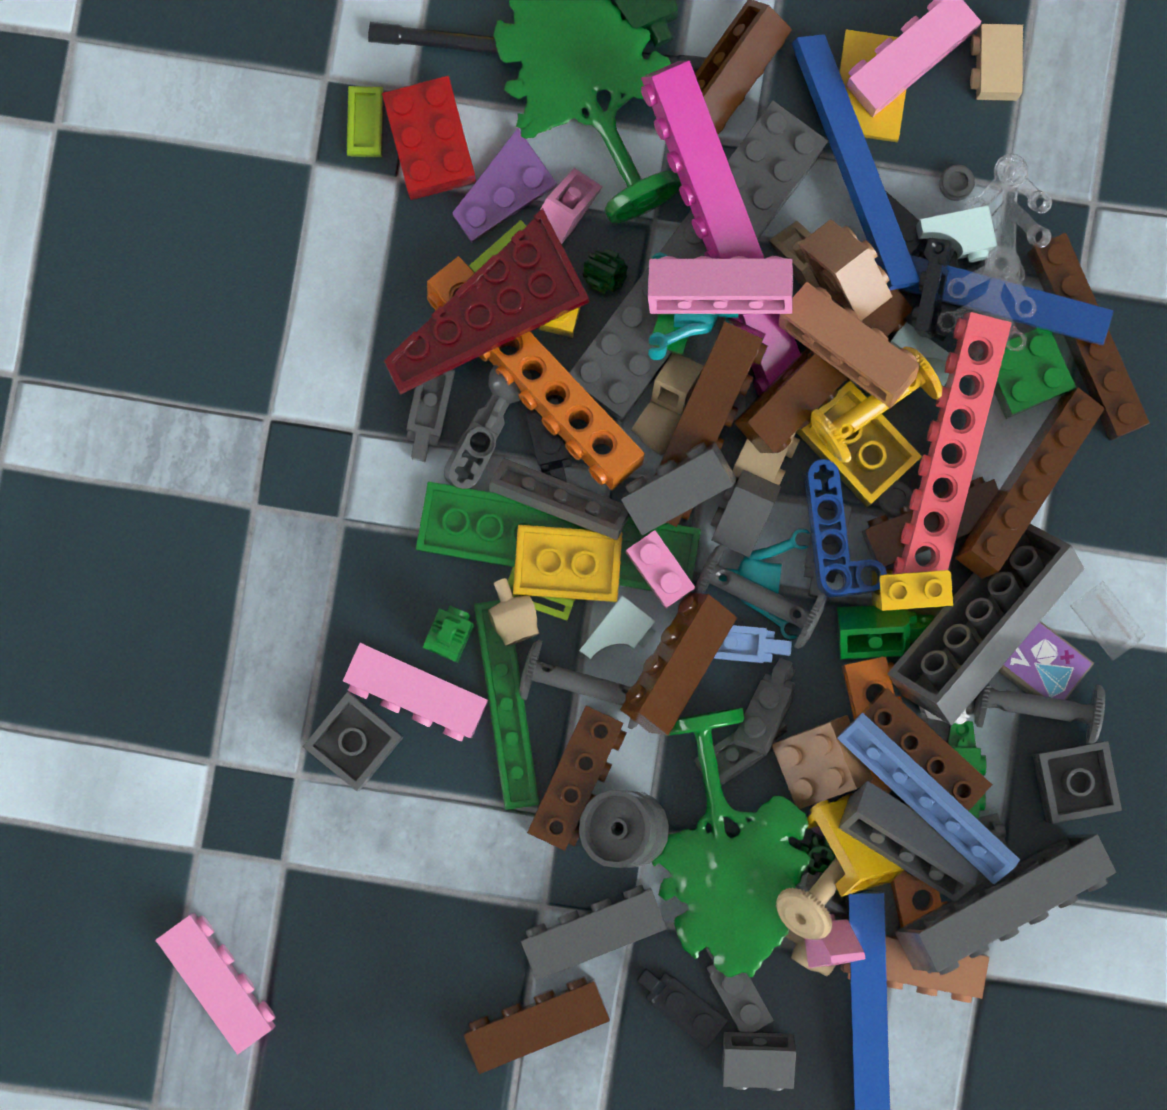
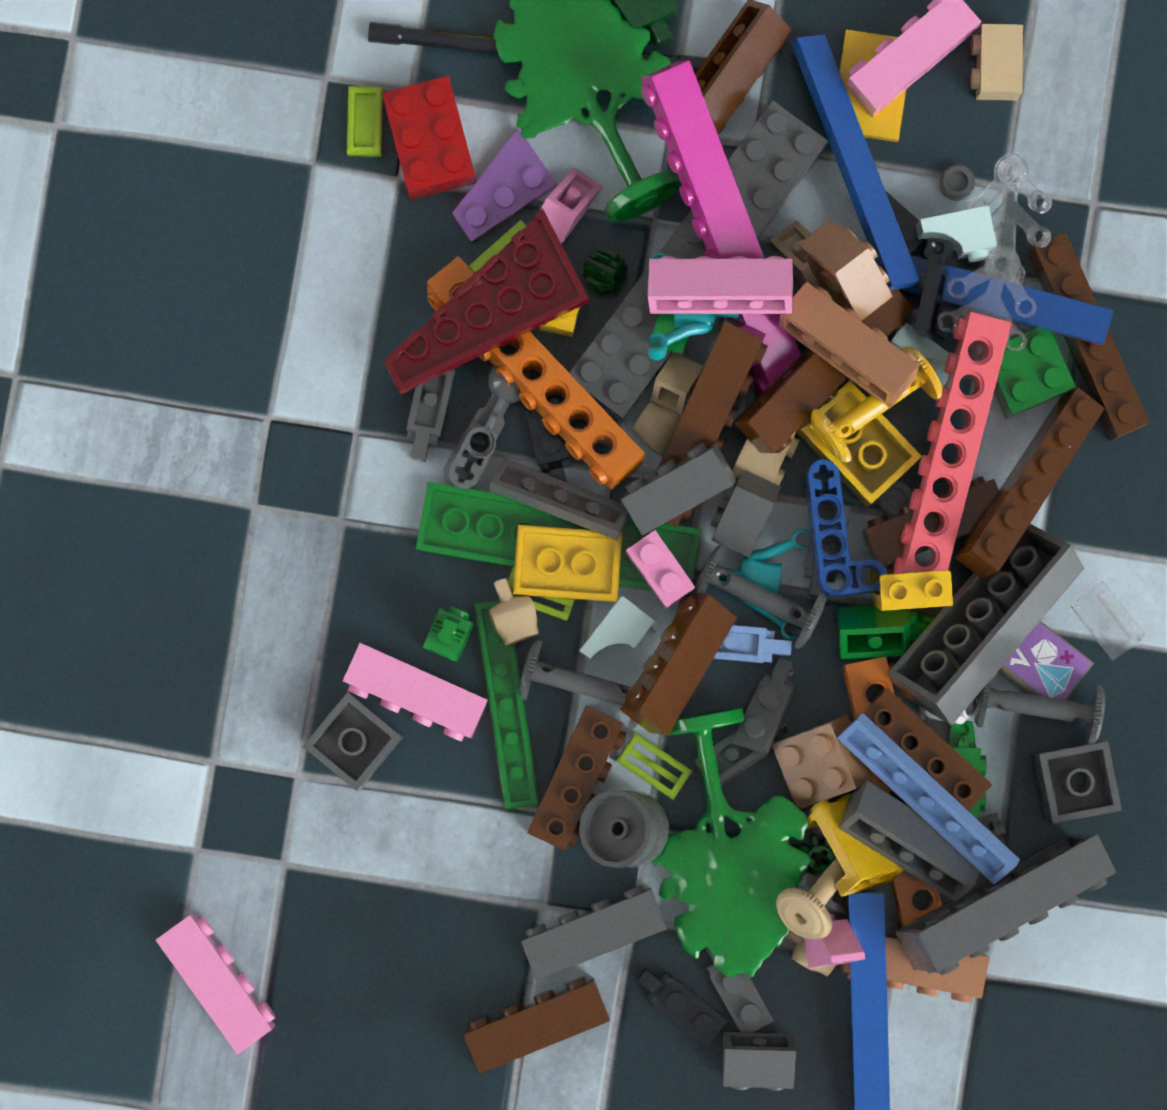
(628, 749): none -> lime tile

